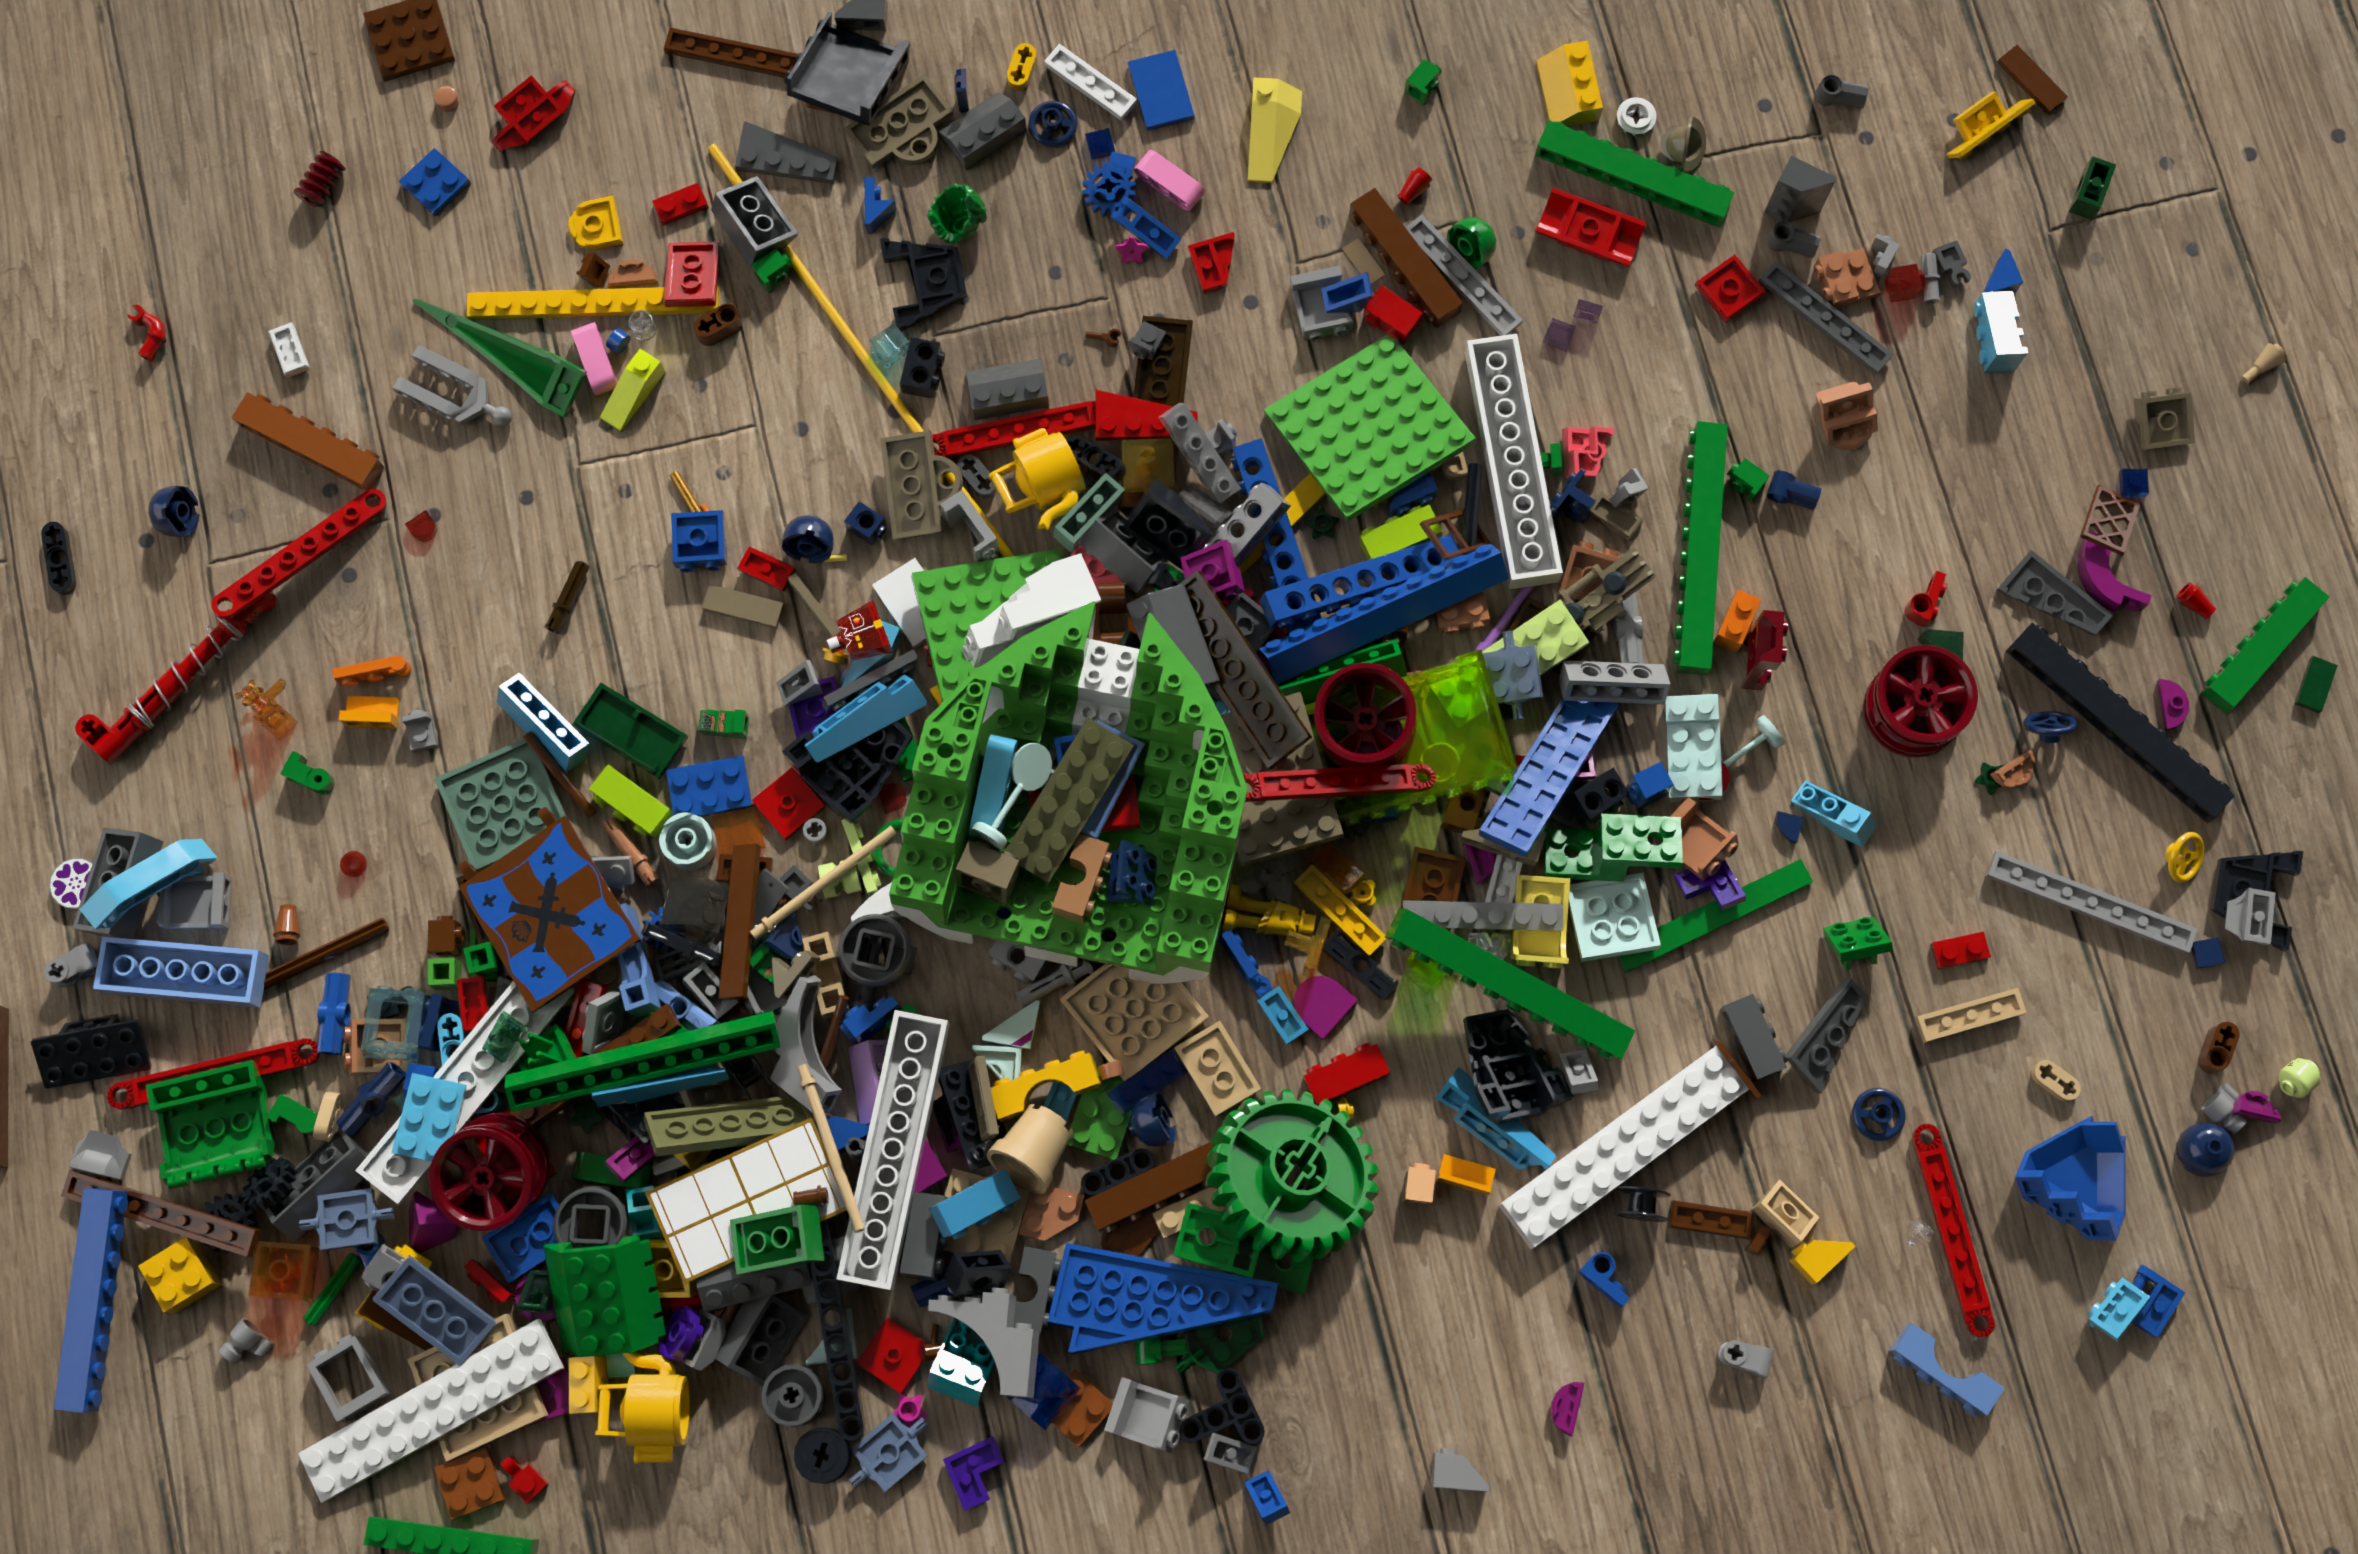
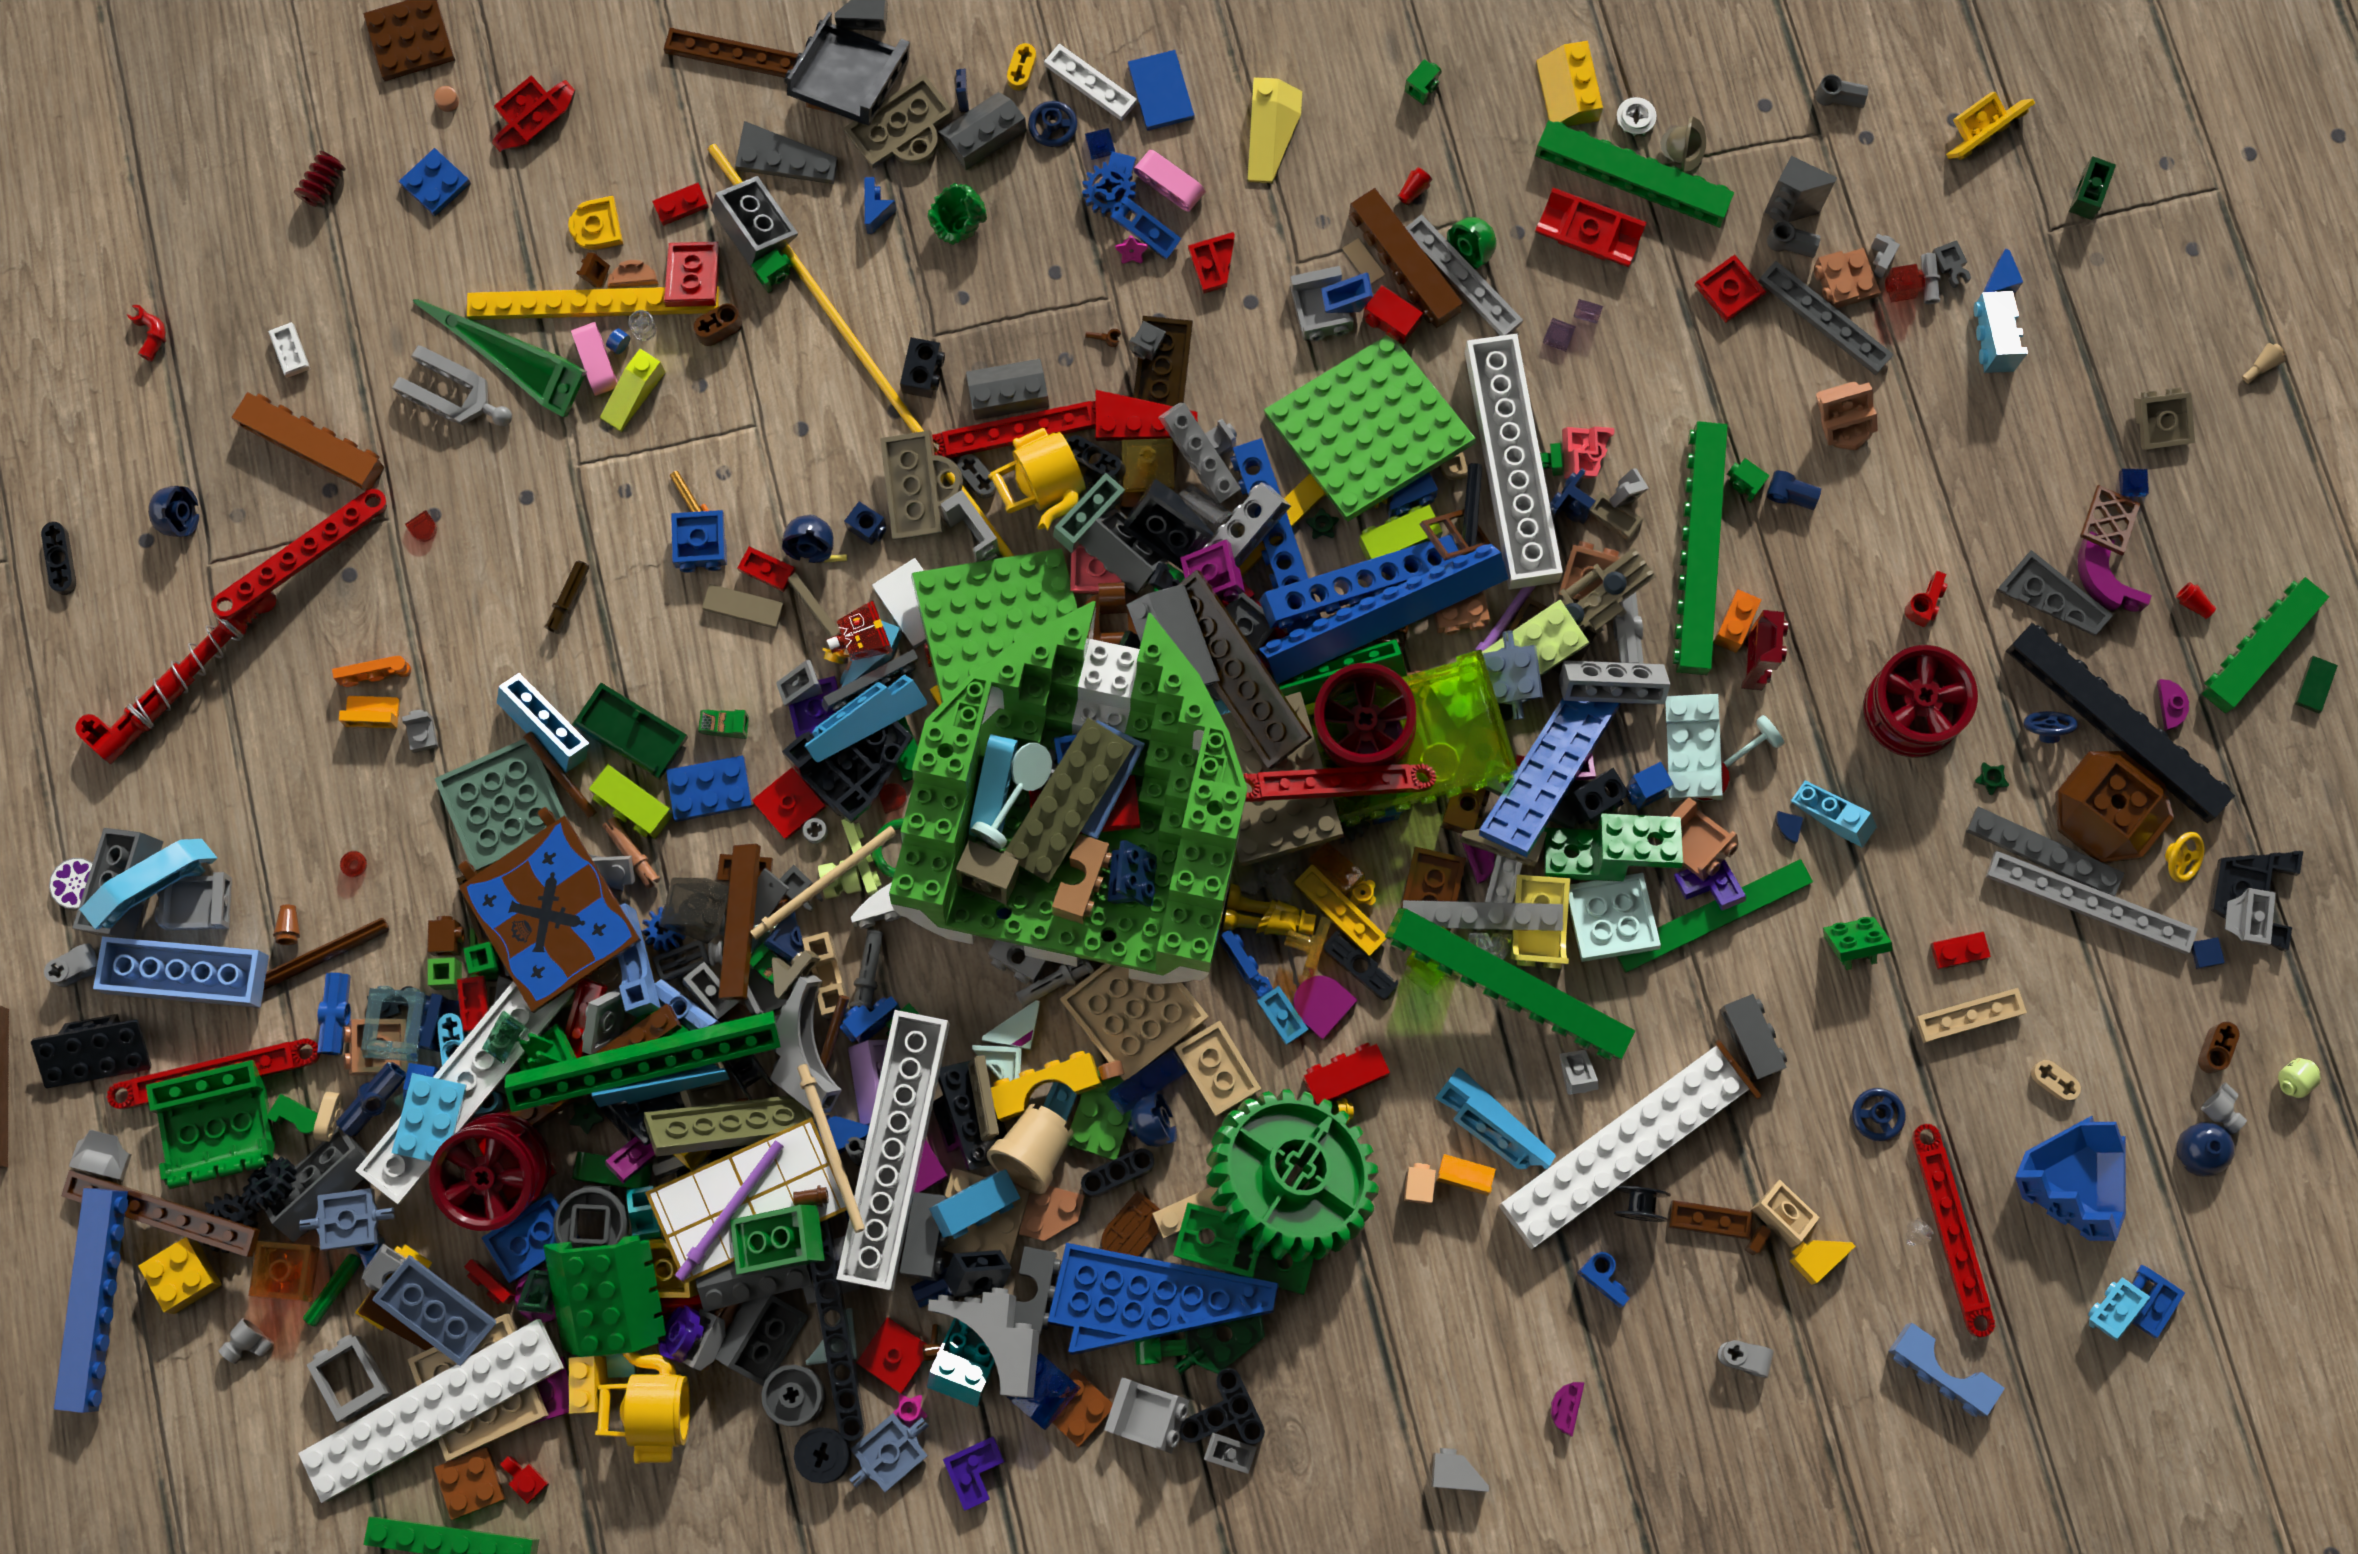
(267, 710): clear orange piece -> none
(315, 779): green leg -> none
(428, 1224): magenta slope -> none
(682, 944): black piece -> none
(696, 1254): none -> medium lavender bar
(702, 844): light aqua brick -> none
(738, 828): clear orange piece -> none
(889, 346): clear light blue brick -> none
(900, 954): dark grey piece -> none
(936, 278): black wing -> none
(1044, 598): white panel -> none
(1150, 1190): reddish brown brick -> none
(1267, 1497): blue slope -> none
(1508, 1071): black wedge -> none
(1818, 1044): dark grey wing -> none
(1945, 639): clear green slope -> none
(2016, 772): nougat tile -> none
(2032, 79): reddish brown tile -> none
(2044, 851): none -> dark grey plate
(2093, 822): none -> reddish brown piece
(2256, 1106): magenta plate -> none

